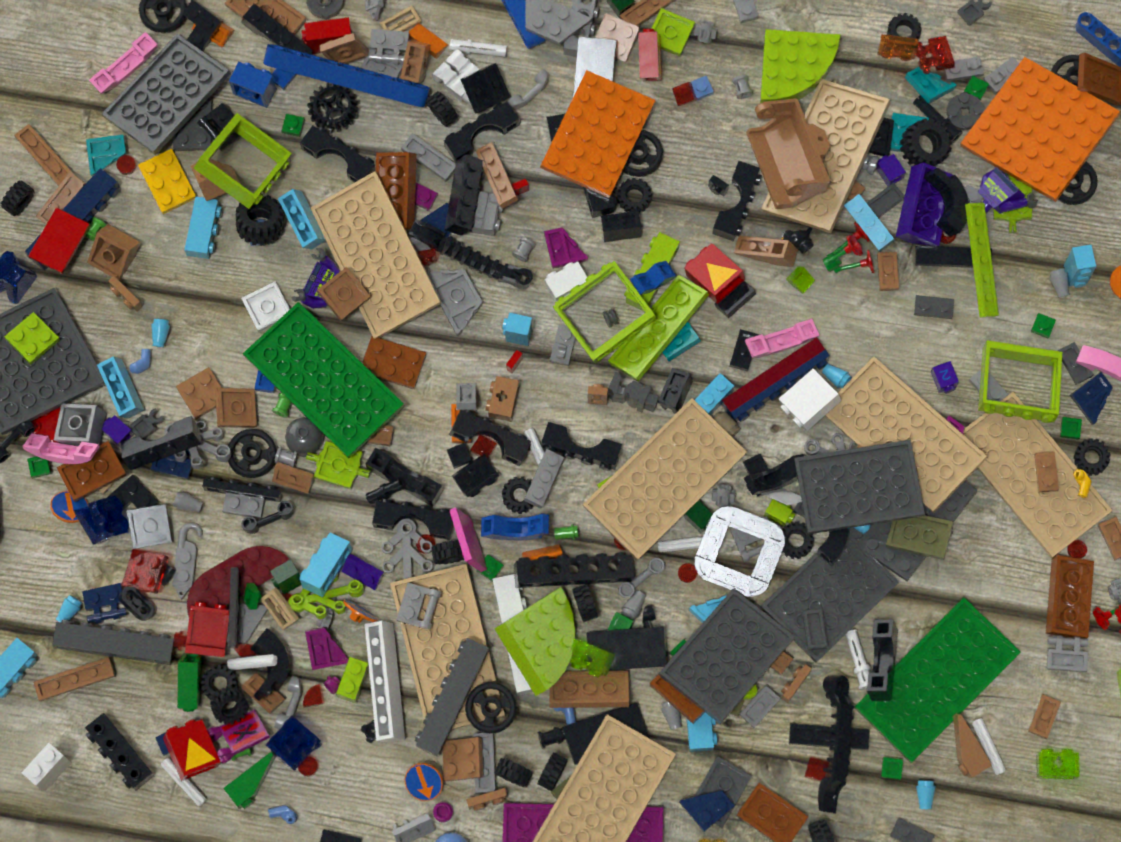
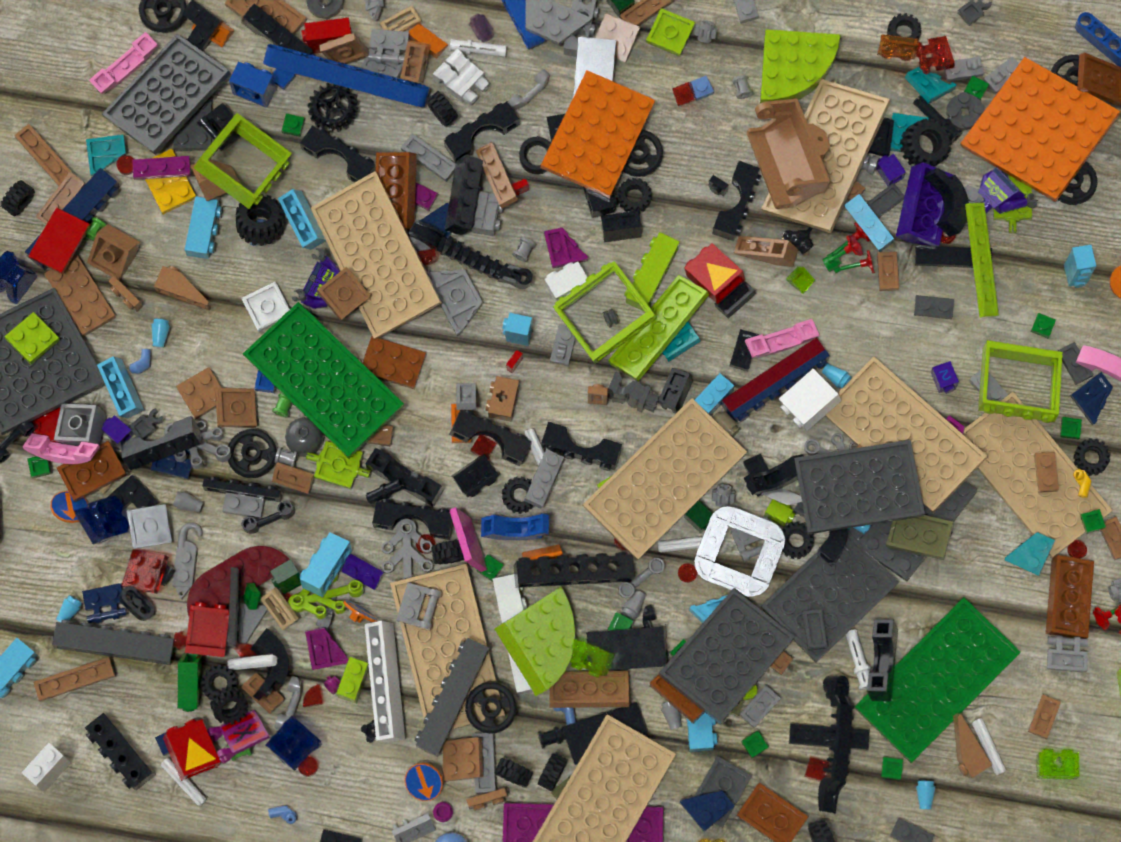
(81, 297): none -> medium nougat plate
(161, 167): none -> magenta plate
(175, 285): none -> medium nougat slope
(246, 786): green slope -> none
(459, 455): black plate -> none
(481, 27): none -> clear purple brick
(485, 88): black slope -> none
(533, 141): none -> black tyre
(566, 532): bright green pin -> none
(585, 603): black tyre -> none
(650, 55): brick -> none
(653, 278): blue slope -> none
(754, 744): none -> green plate
(790, 689): medium nougat plate -> none
(1032, 553): none -> teal wing
(1059, 279): light grey cone -> none
(1092, 521): none -> green plate

